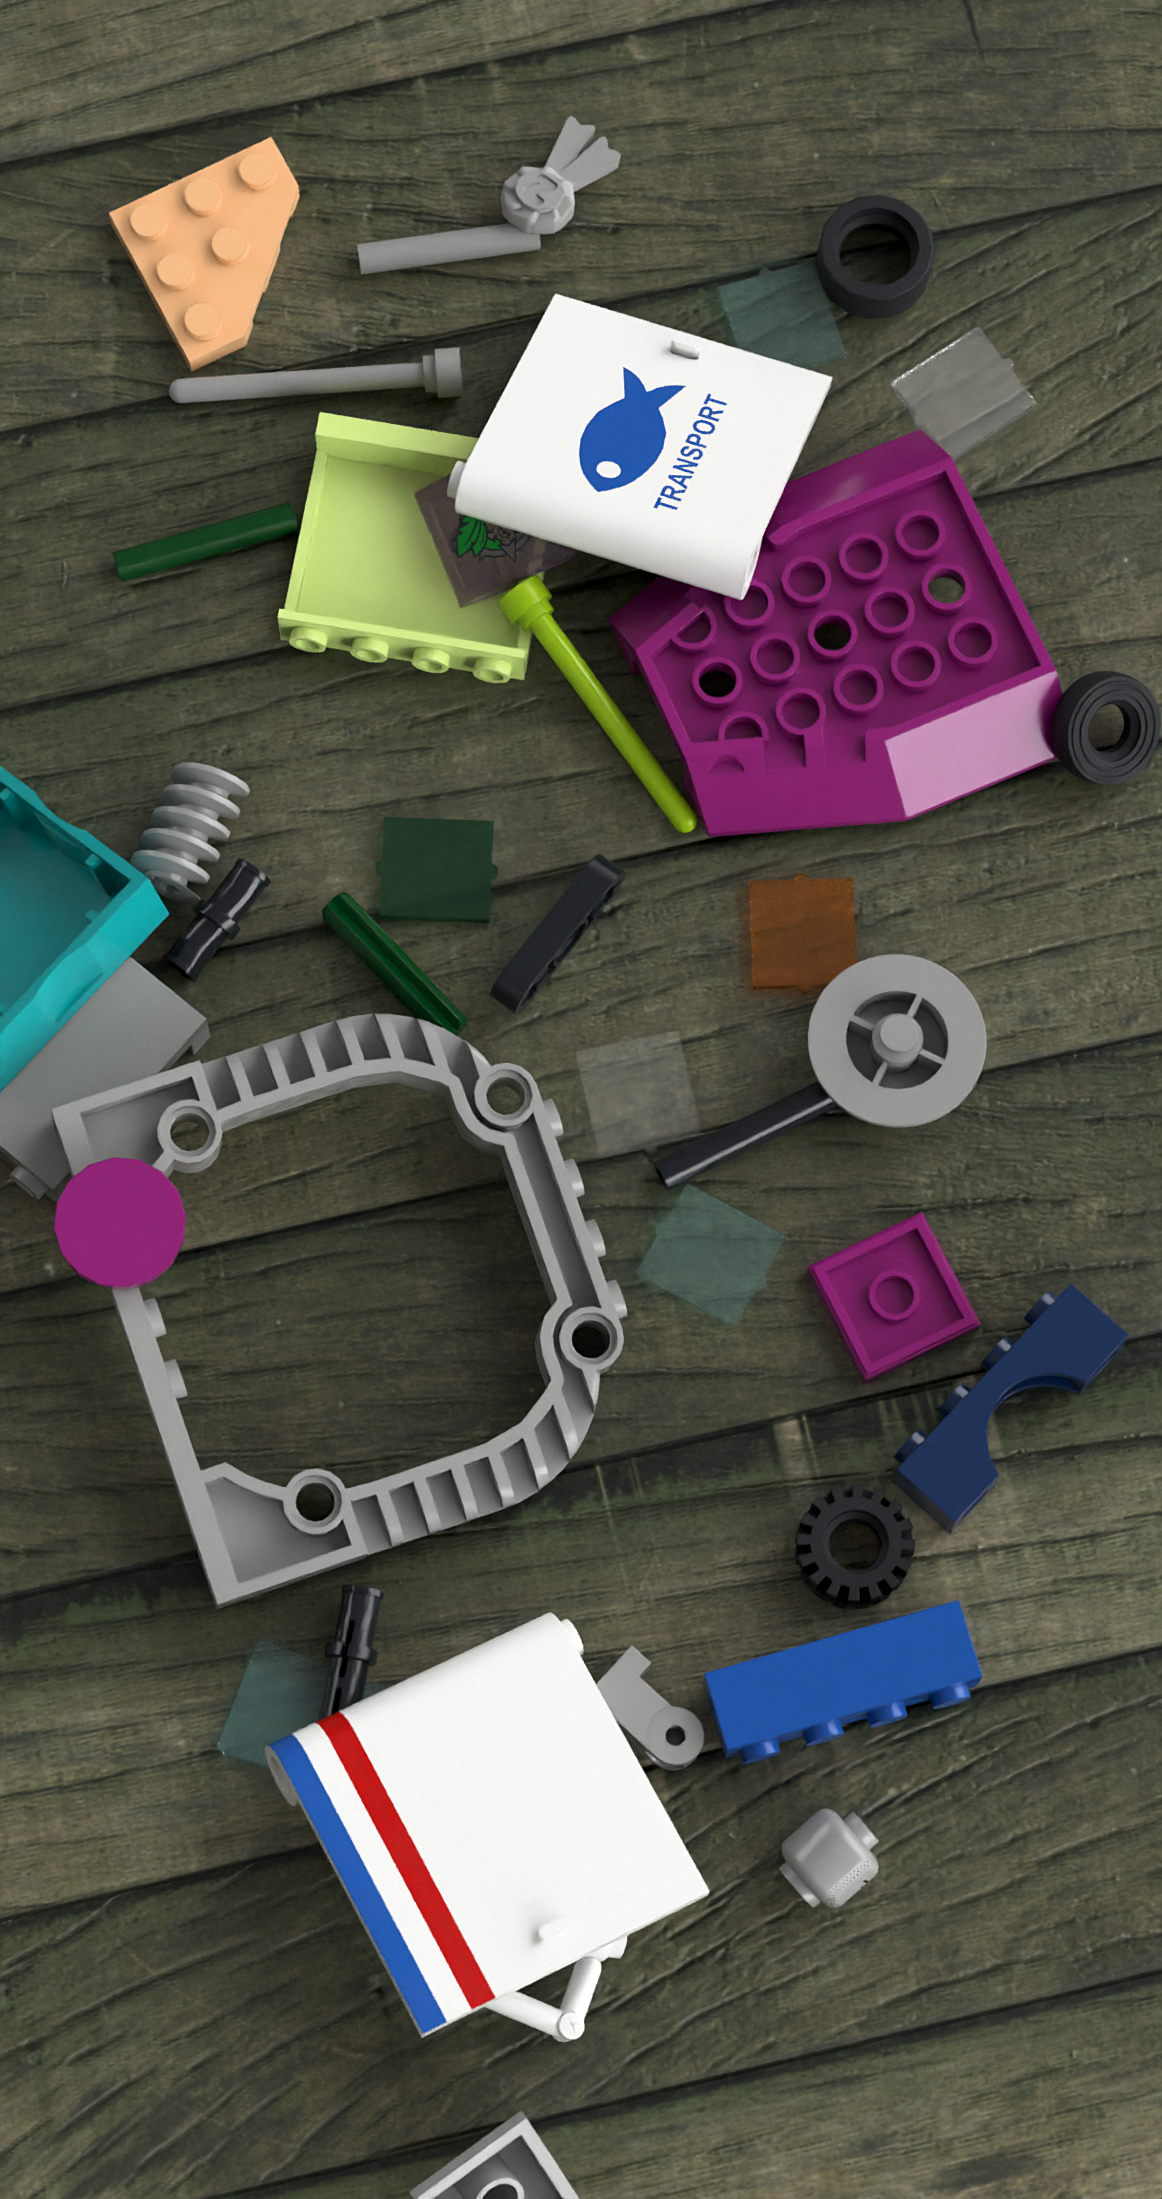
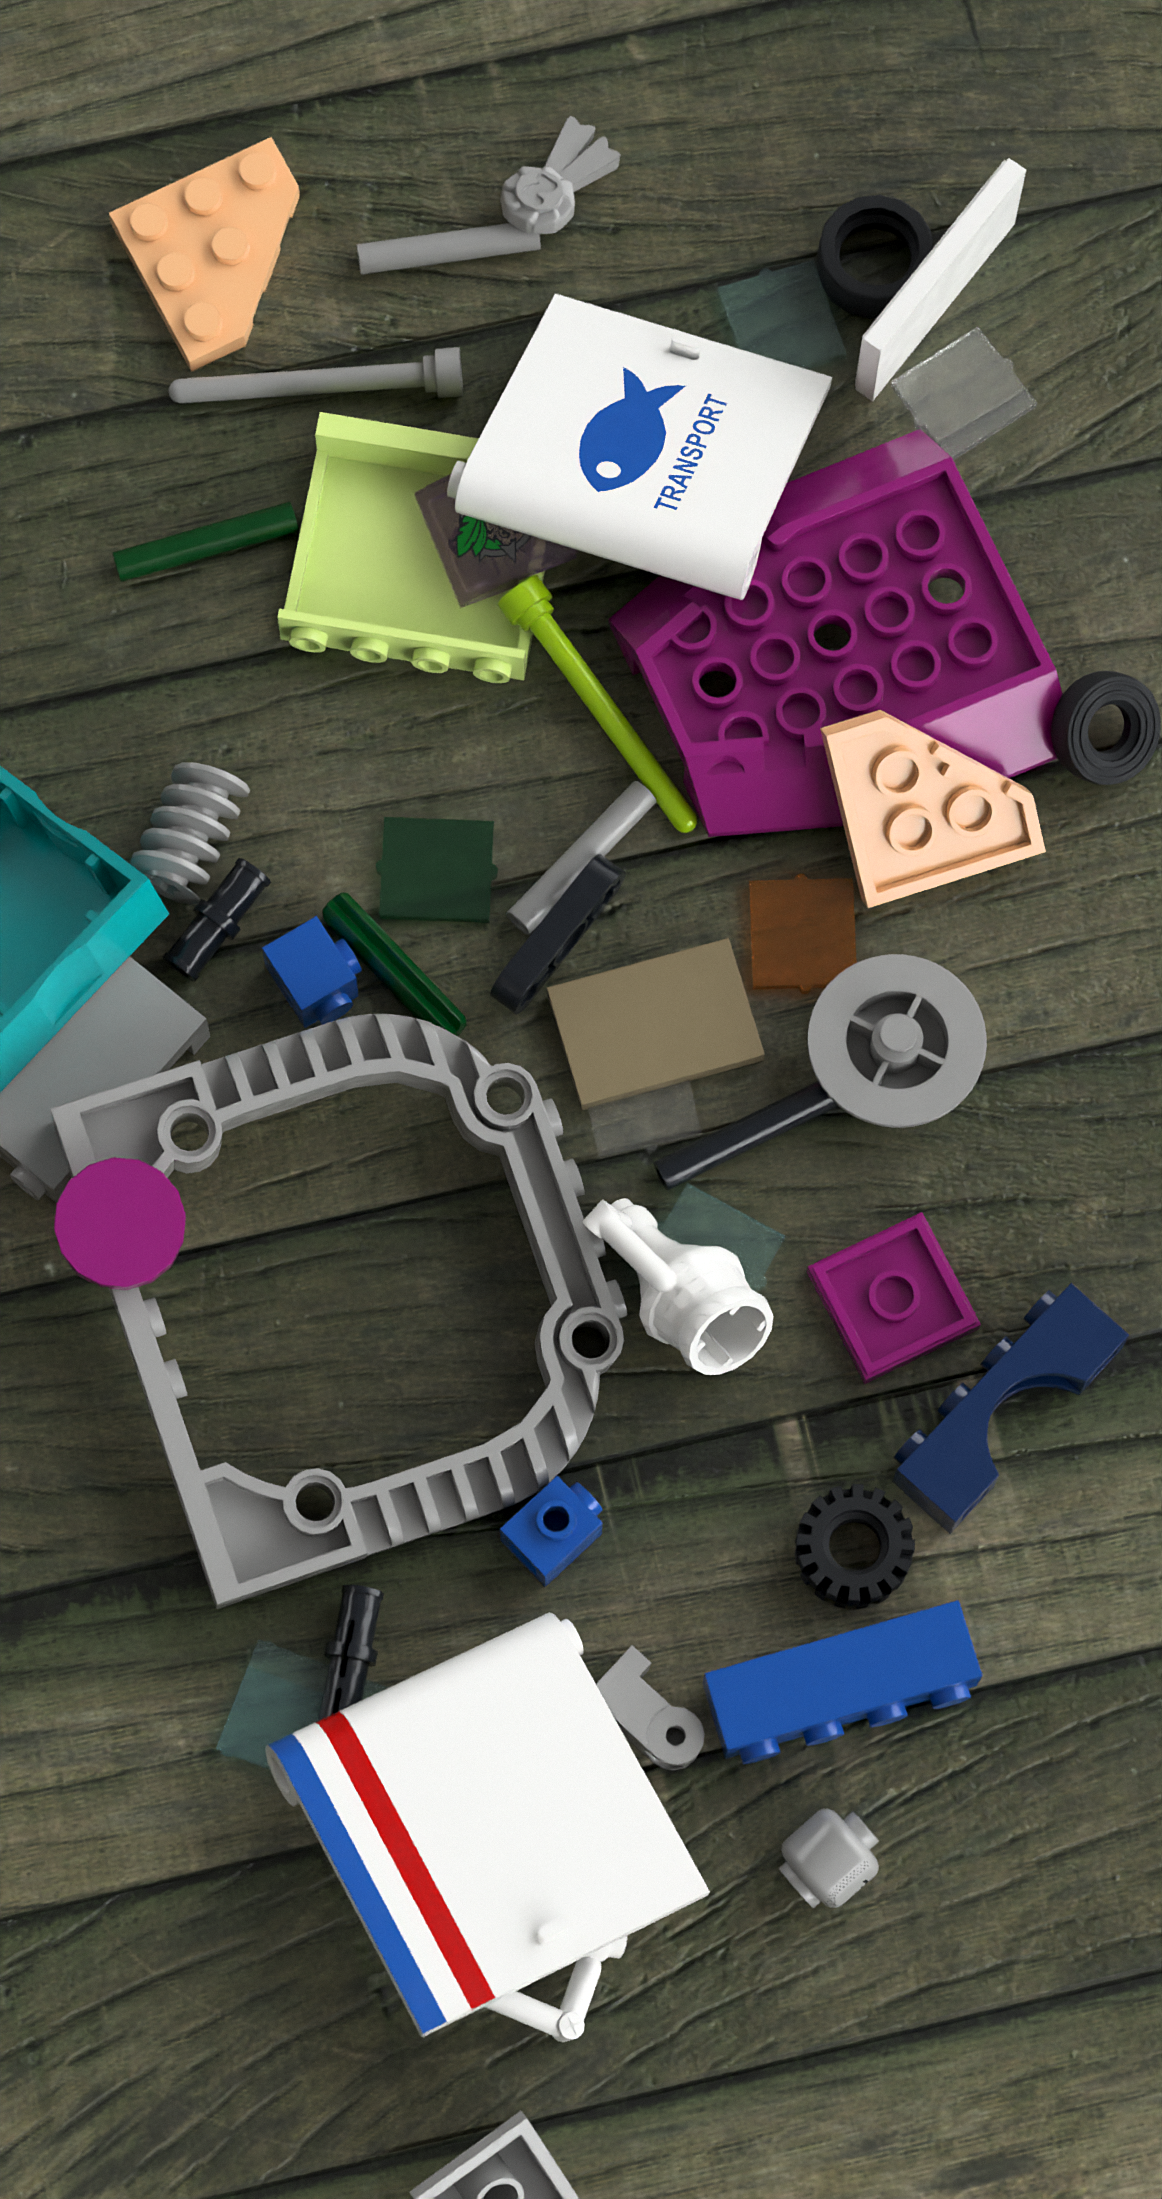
(313, 972): none -> blue brick
(553, 1529): none -> blue brick
(597, 839): none -> light grey piece
(655, 1023): none -> dark tan tile
(687, 1292): none -> white piece
(922, 809): none -> light nougat plate
(939, 279): none -> white tile

